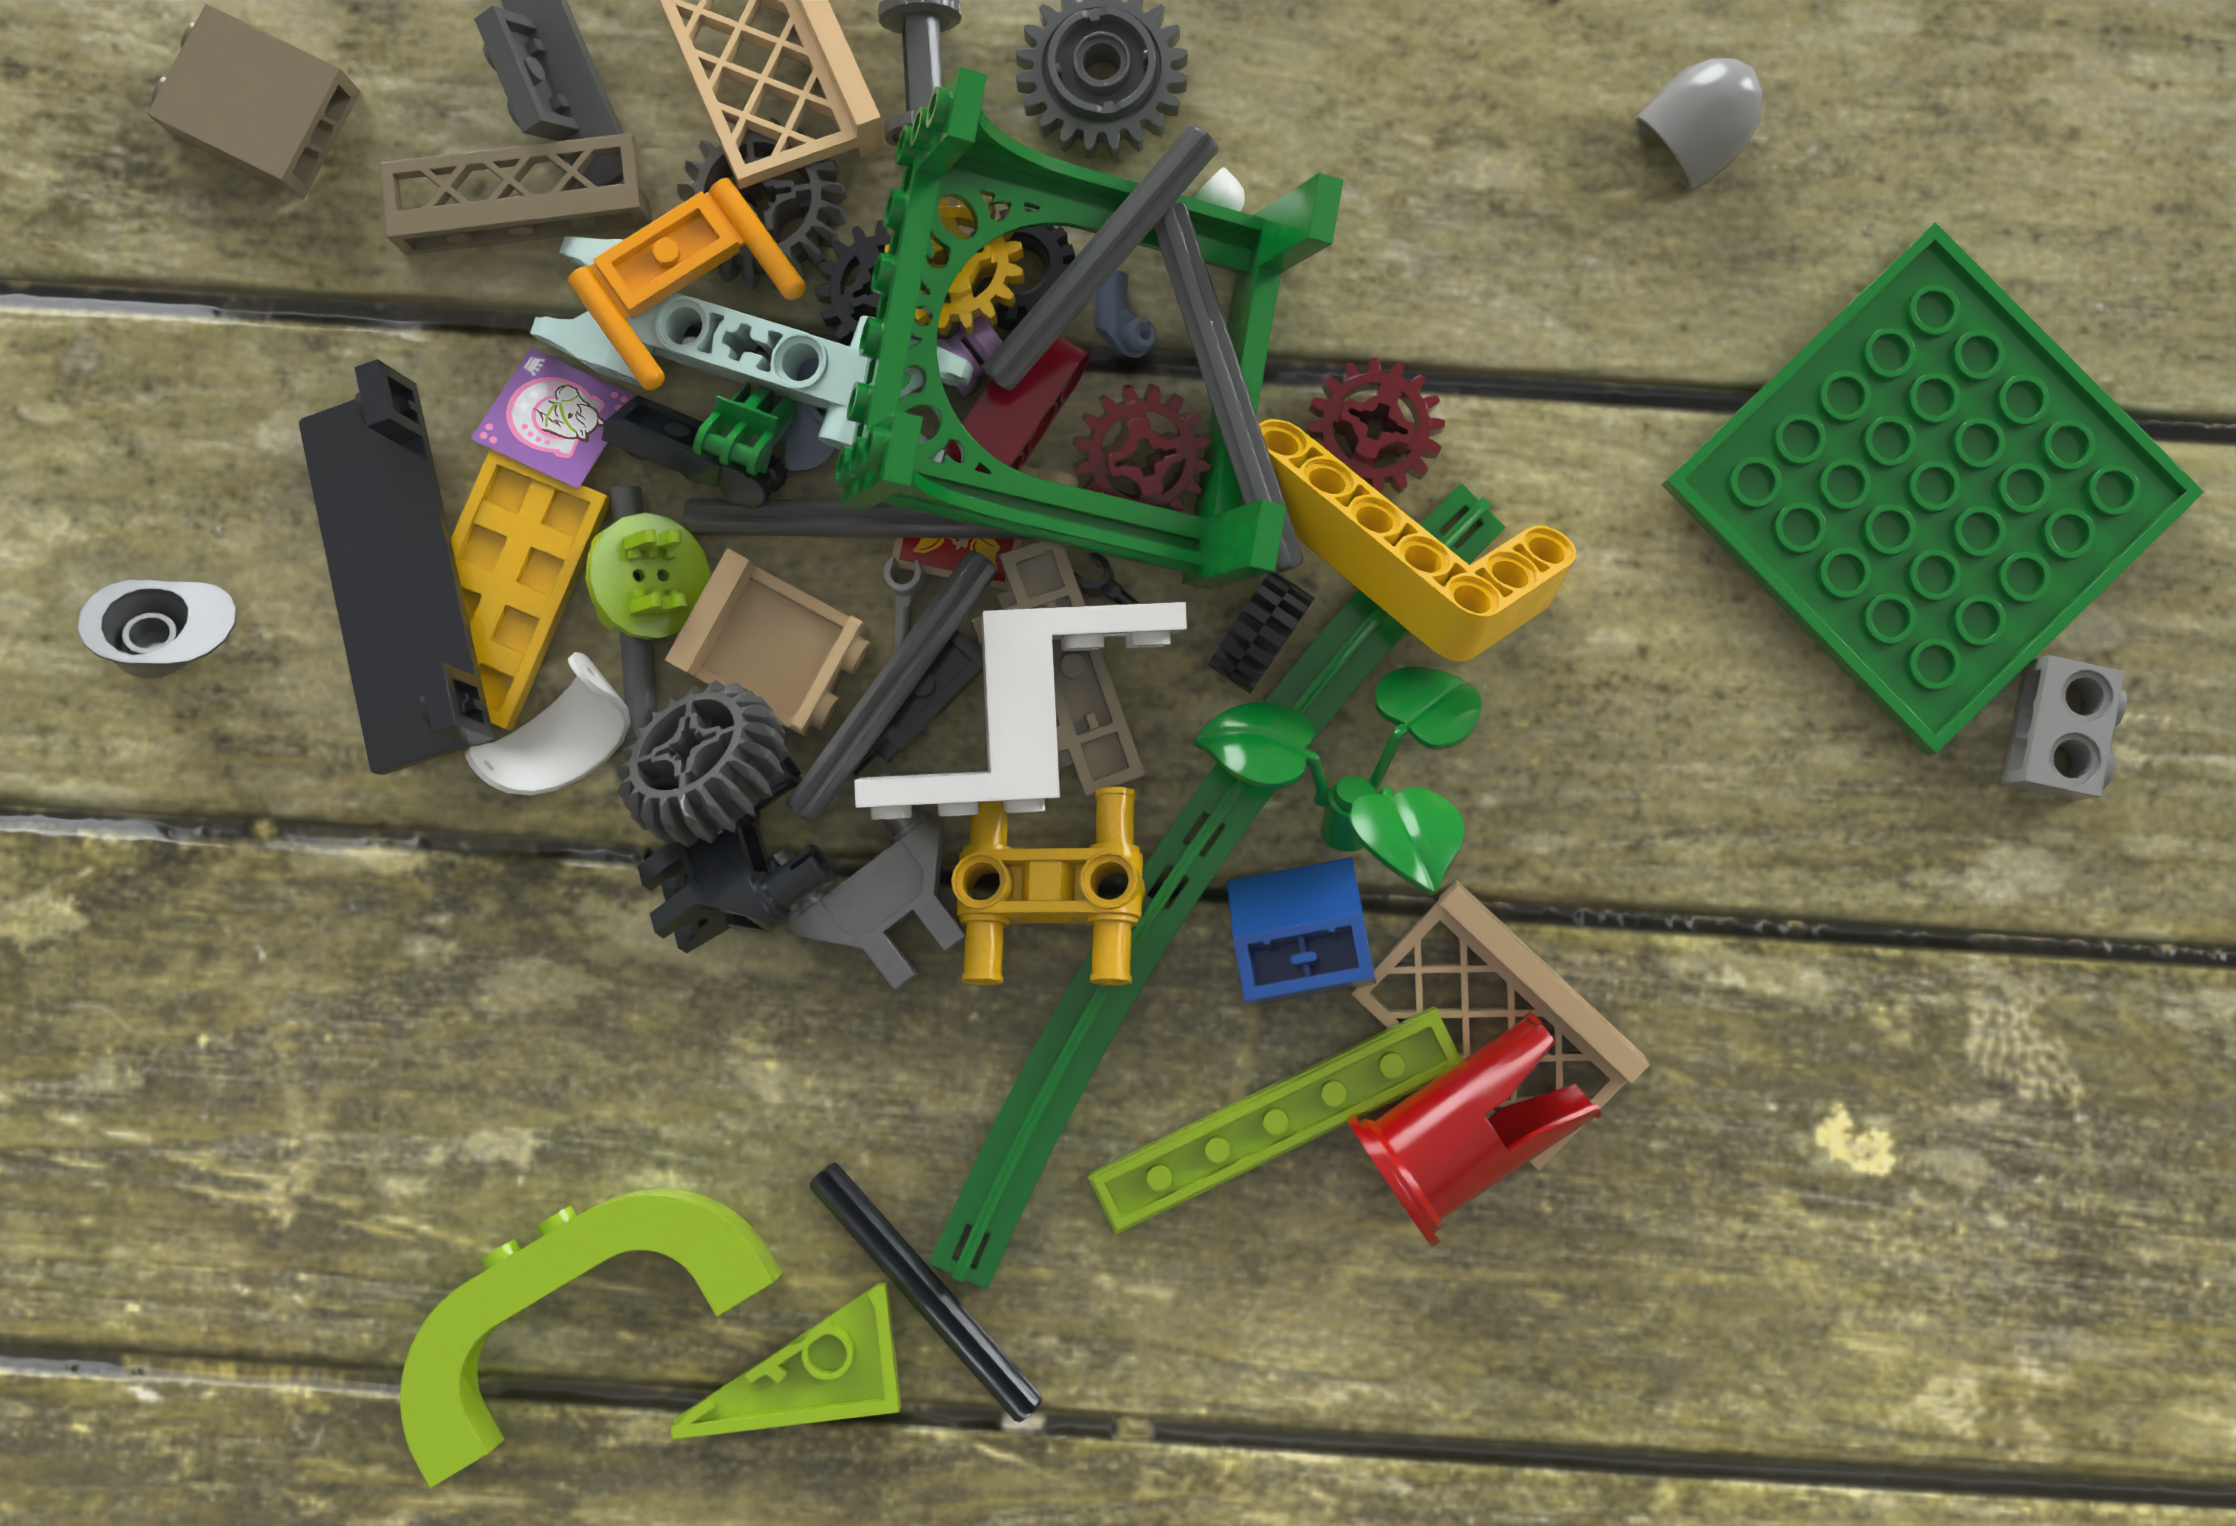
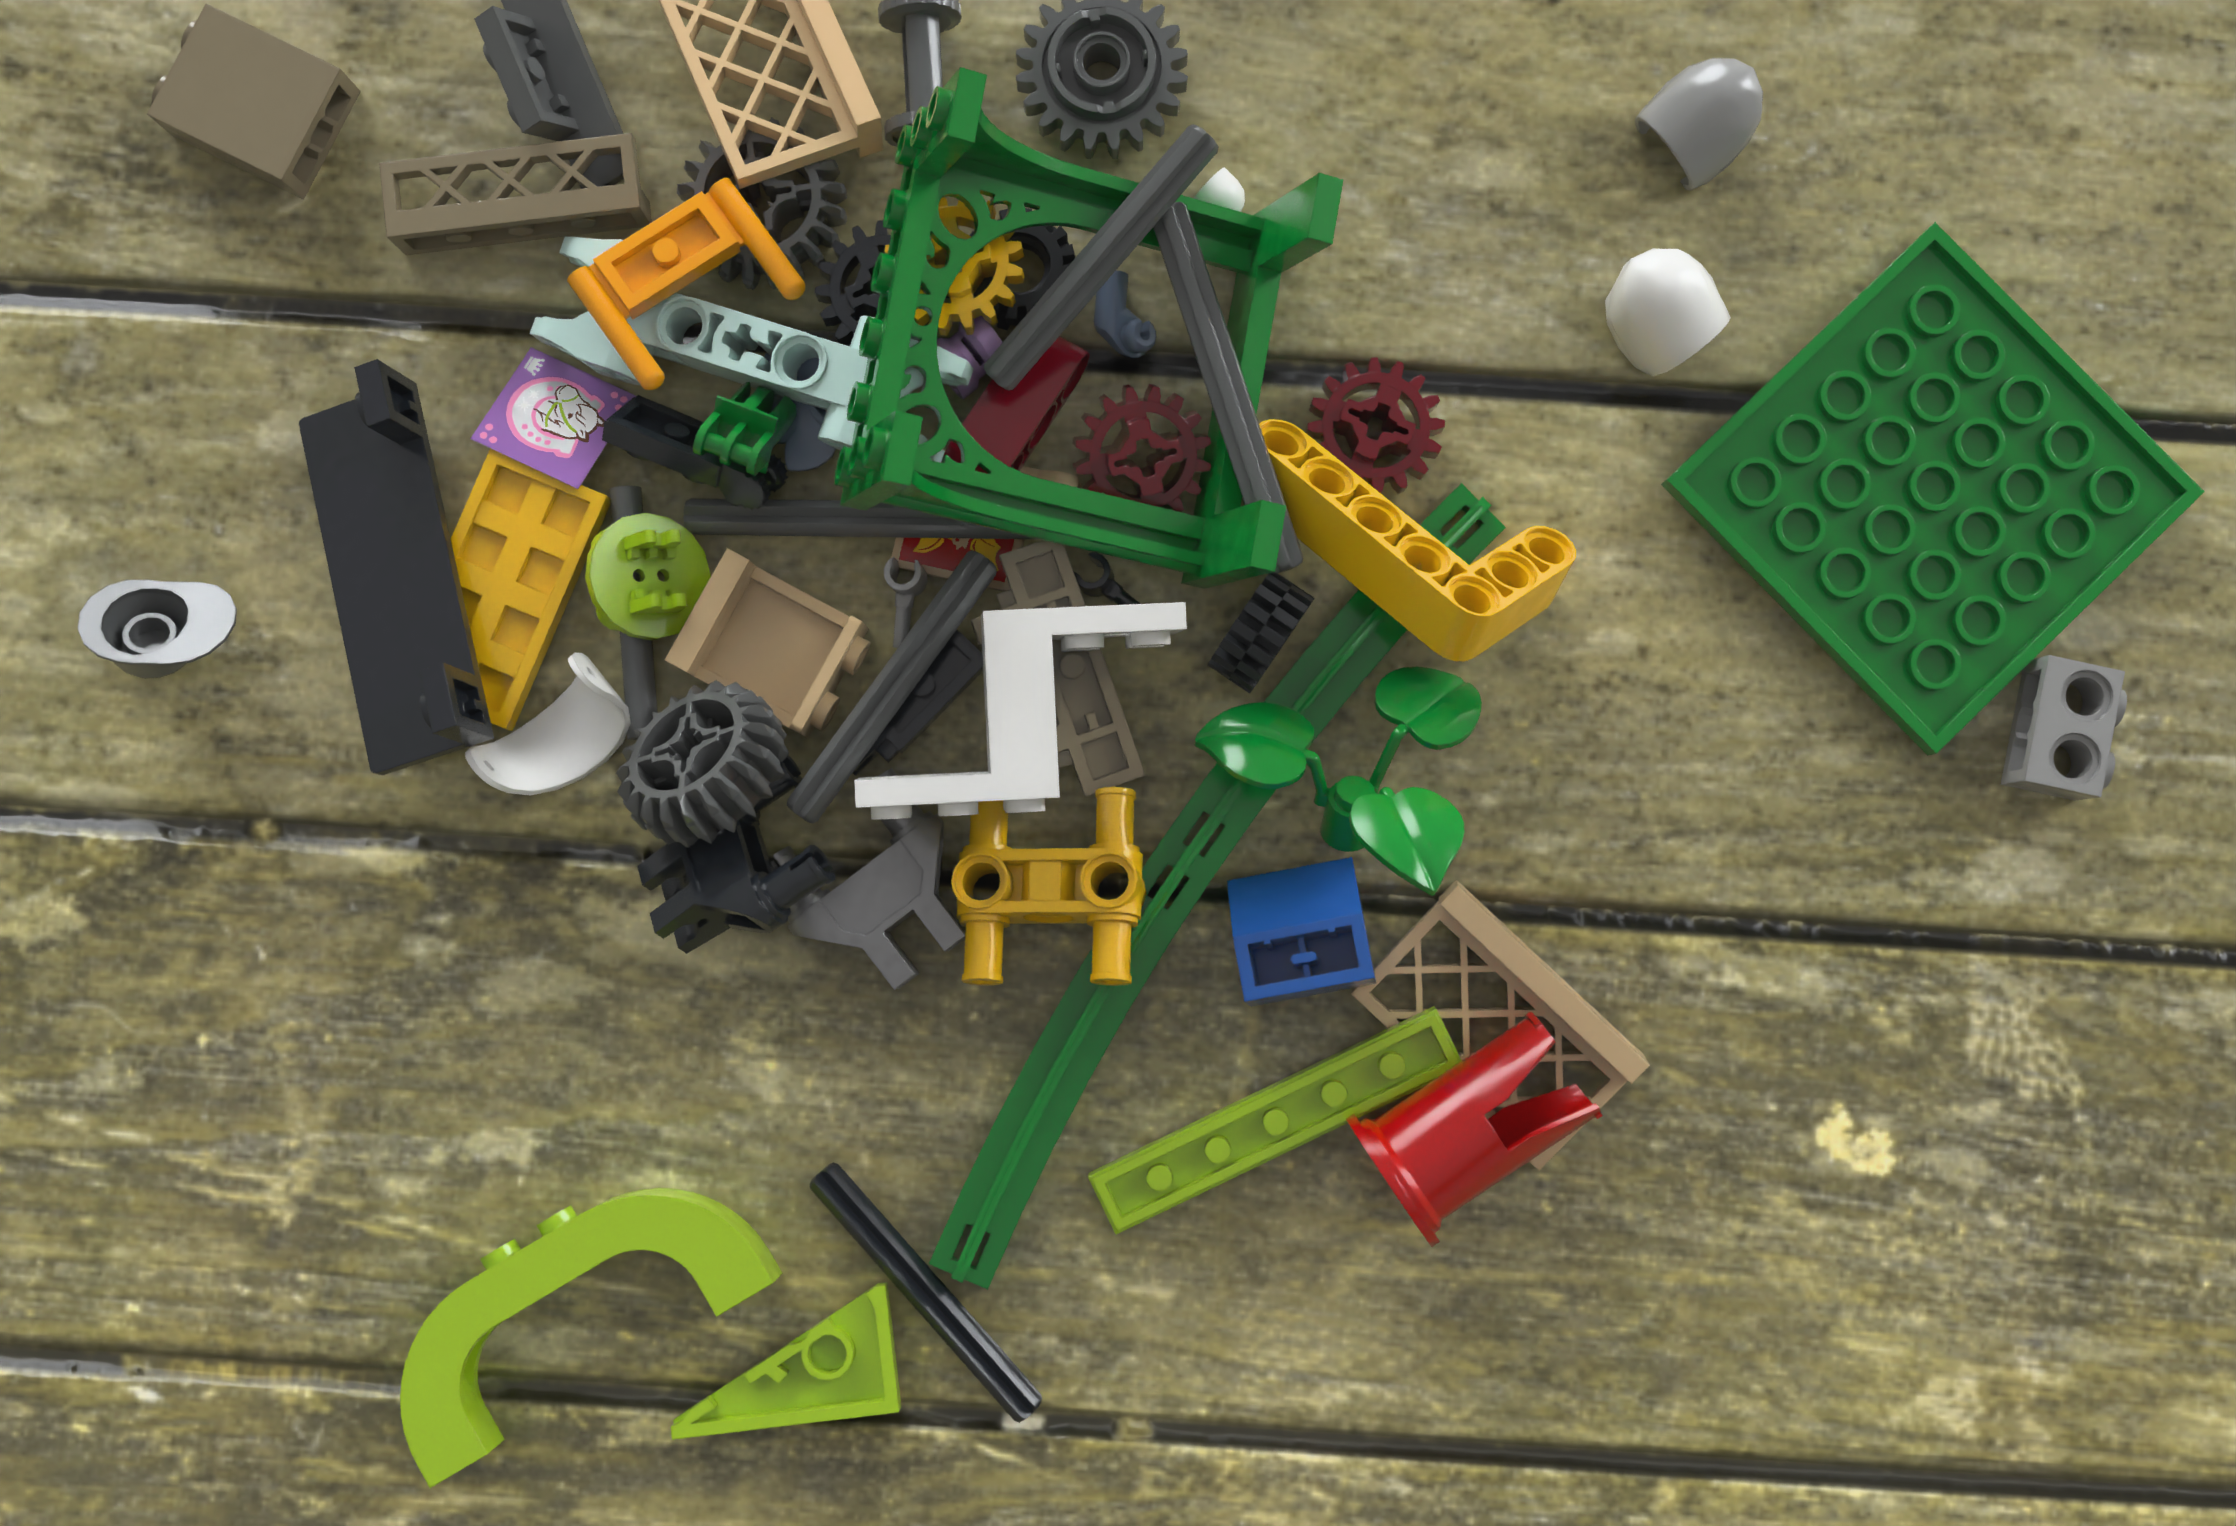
(1664, 309): none -> white piece

